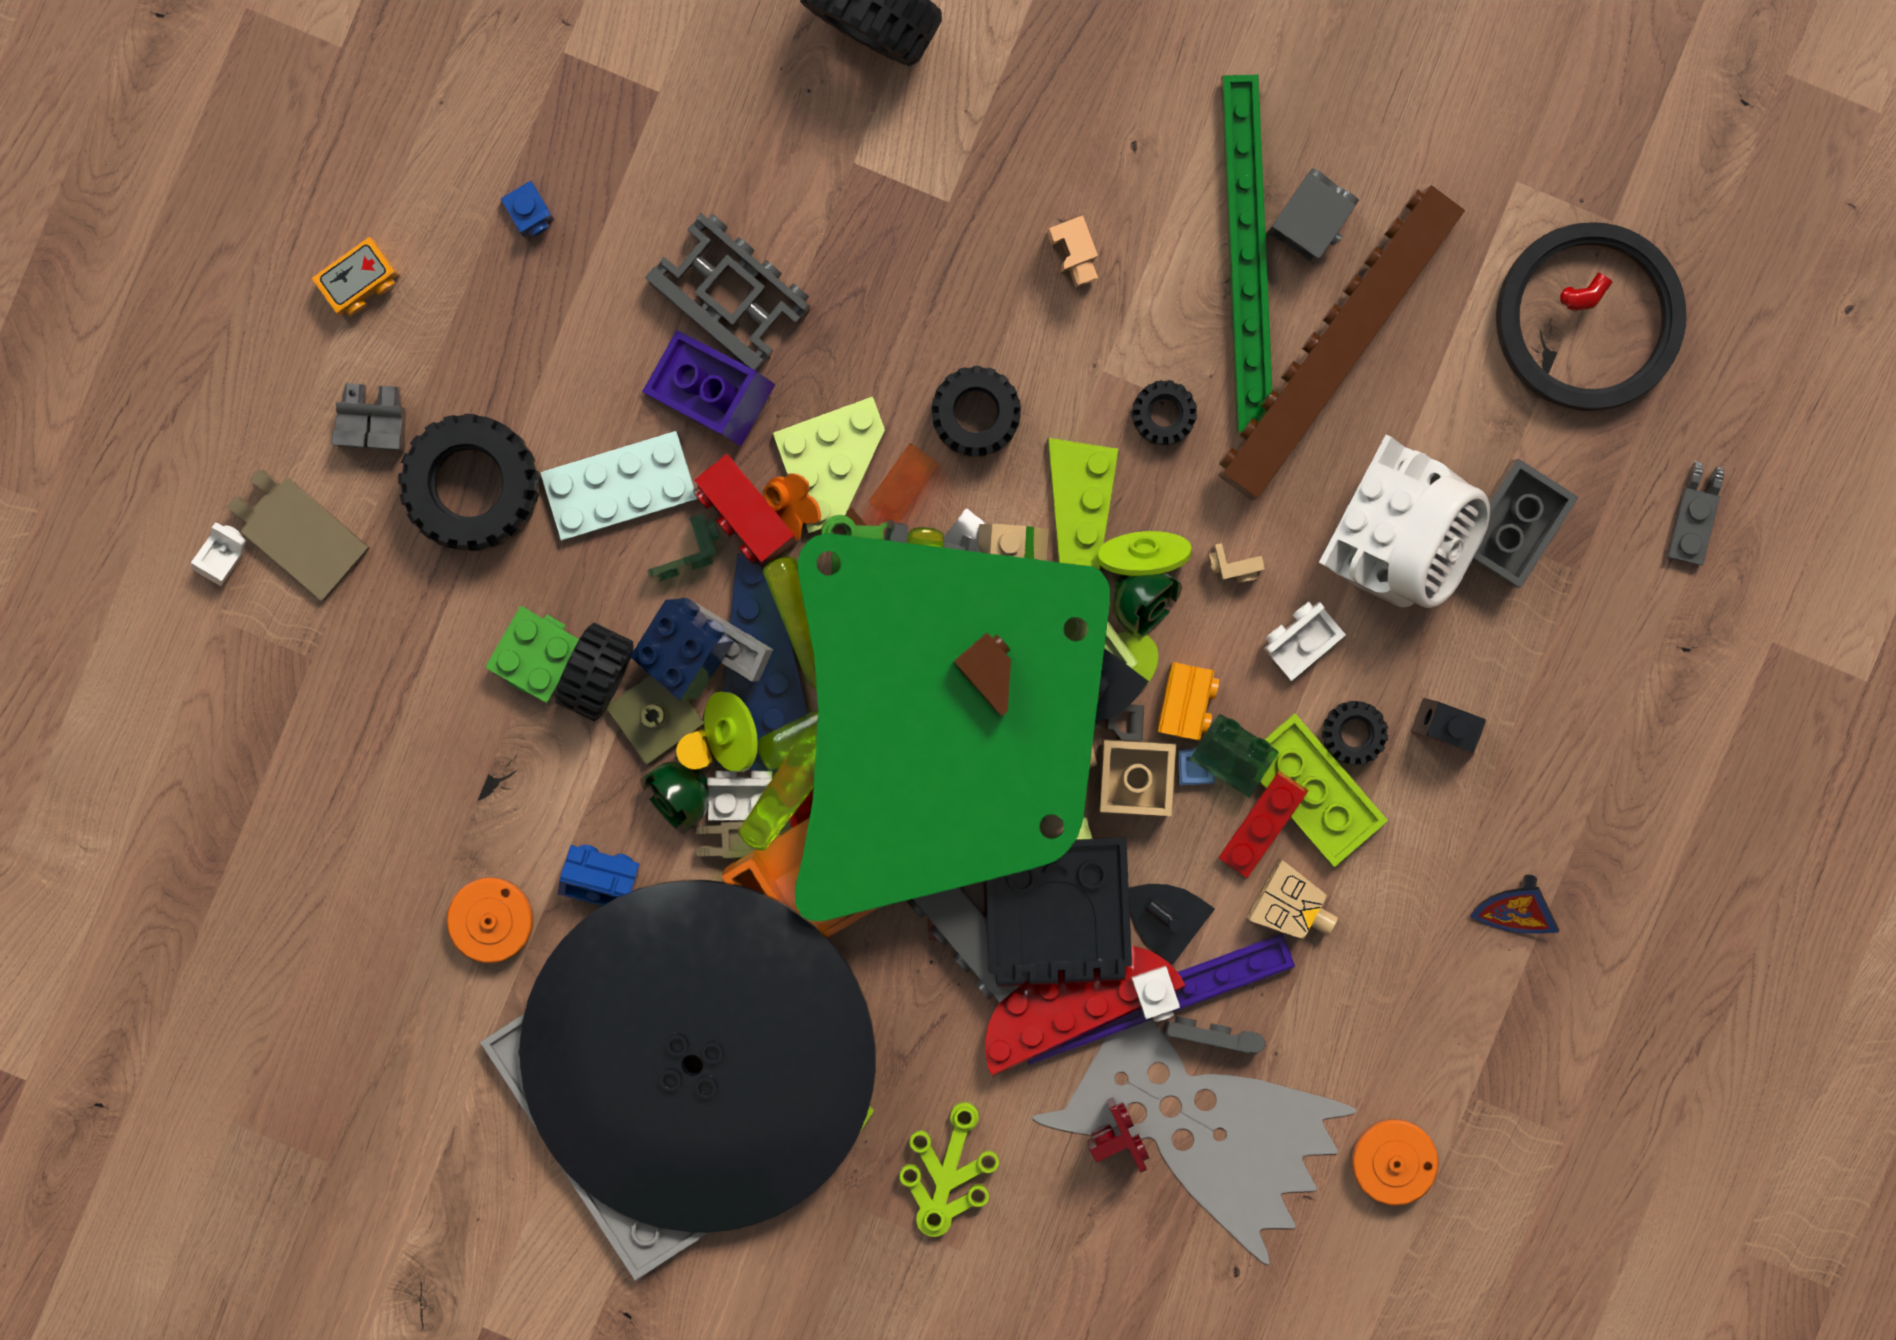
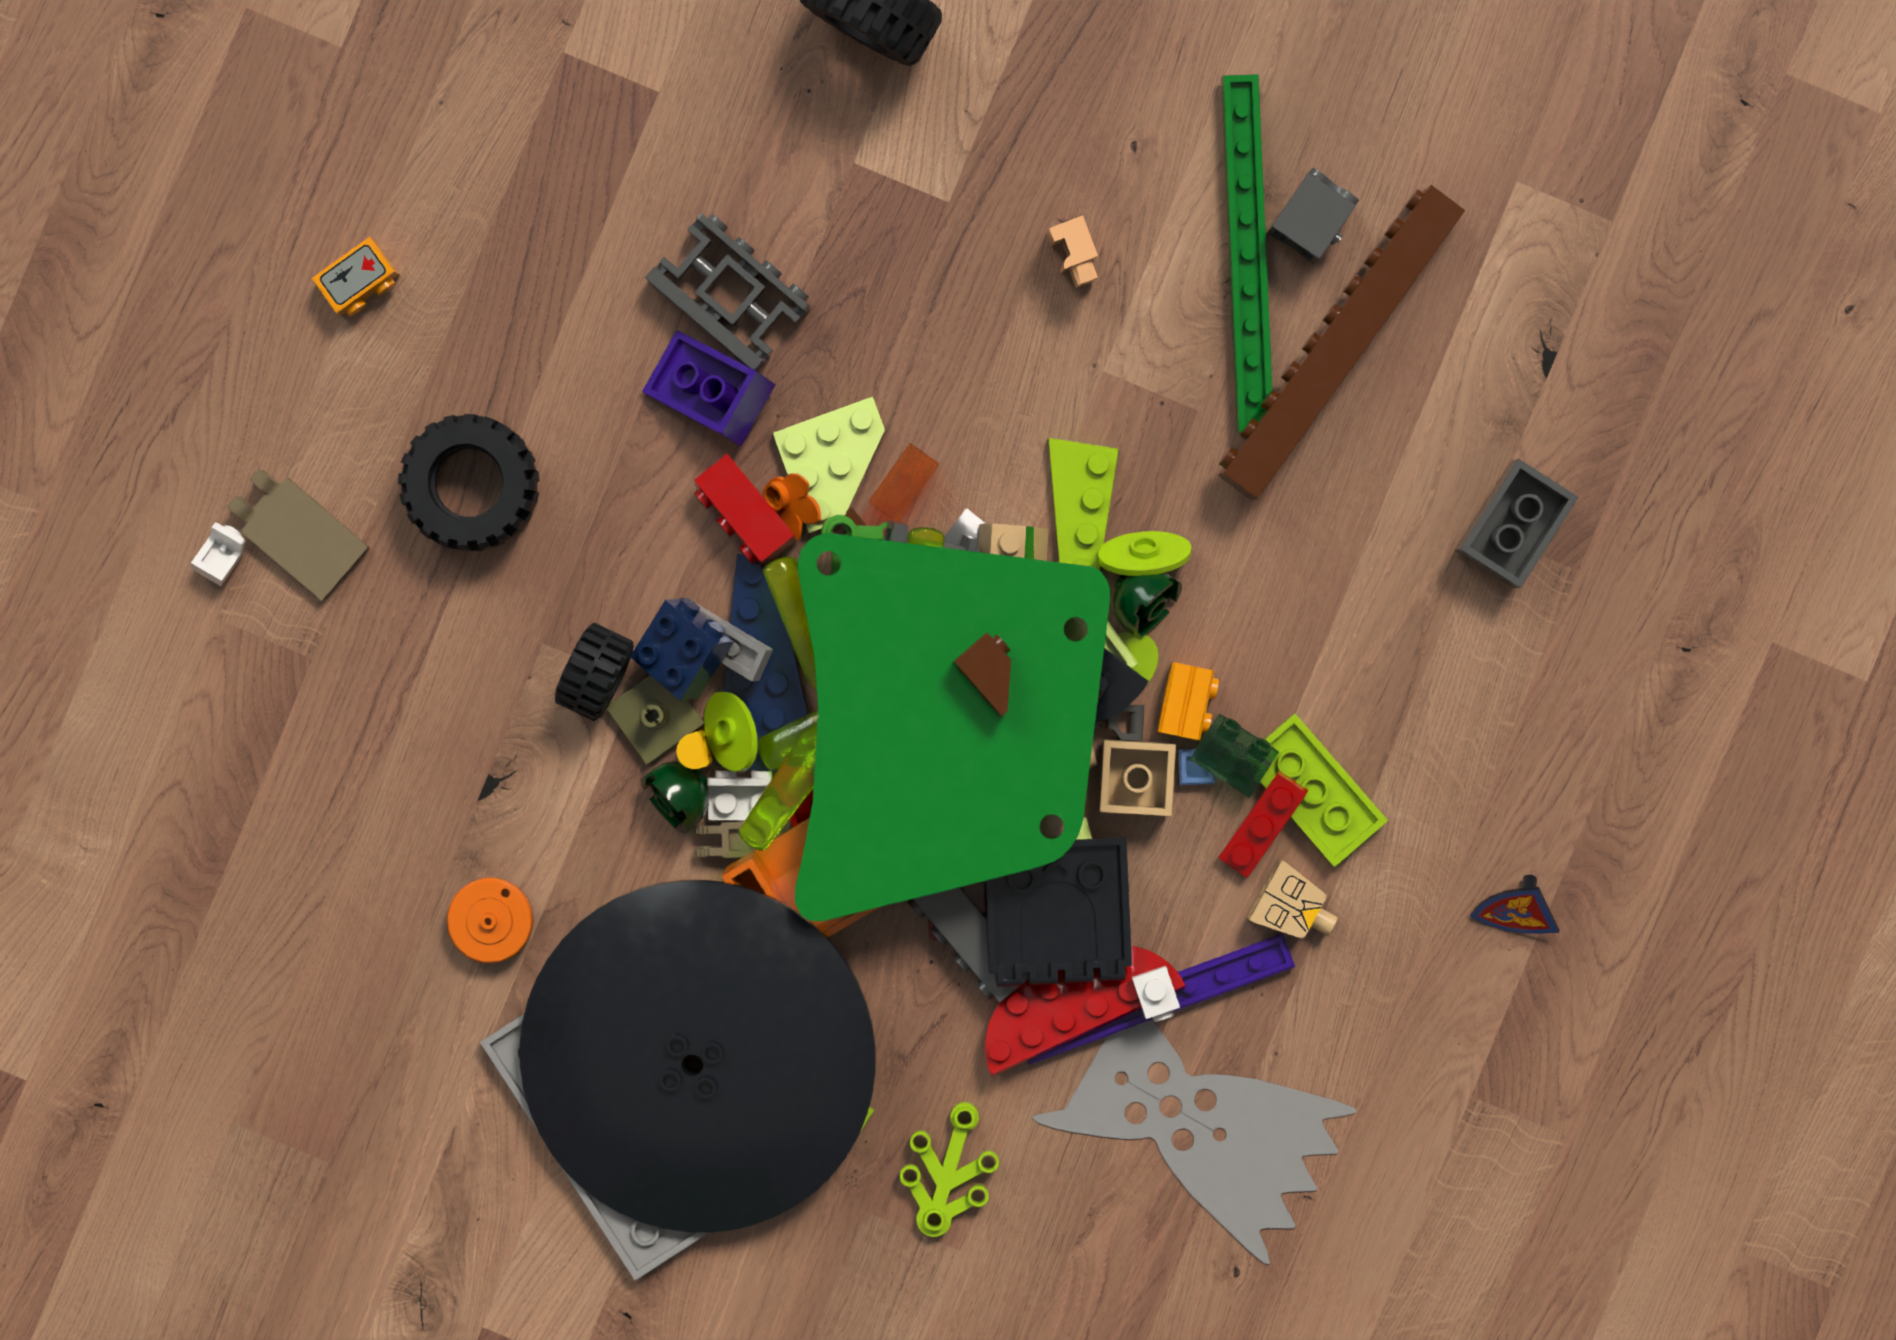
(370, 424): flat silver hips -> none
(528, 210): blue bracket -> none
(533, 653): bright green piece -> none
(596, 876): blue brick -> none
(619, 485): light aqua plate -> none
(706, 534): clear green bracket -> none
(982, 380): black tyre -> none
(1109, 1141): dark red bracket -> none
(1142, 412): black tyre -> none
(1167, 917): black shield -> none
(1216, 1036): dark grey hinge -> none
(1243, 570): tan bracket -> none
(1303, 640): white bracket -> none
(1376, 738): black tyre -> none
(1395, 1162): orange wheel -> none
(1408, 529): white brick -> none
(1449, 725): black torso -> none
(1588, 297): red arm -> none
(1672, 311): black tyre -> none
(1695, 517): dark grey hinge -> none

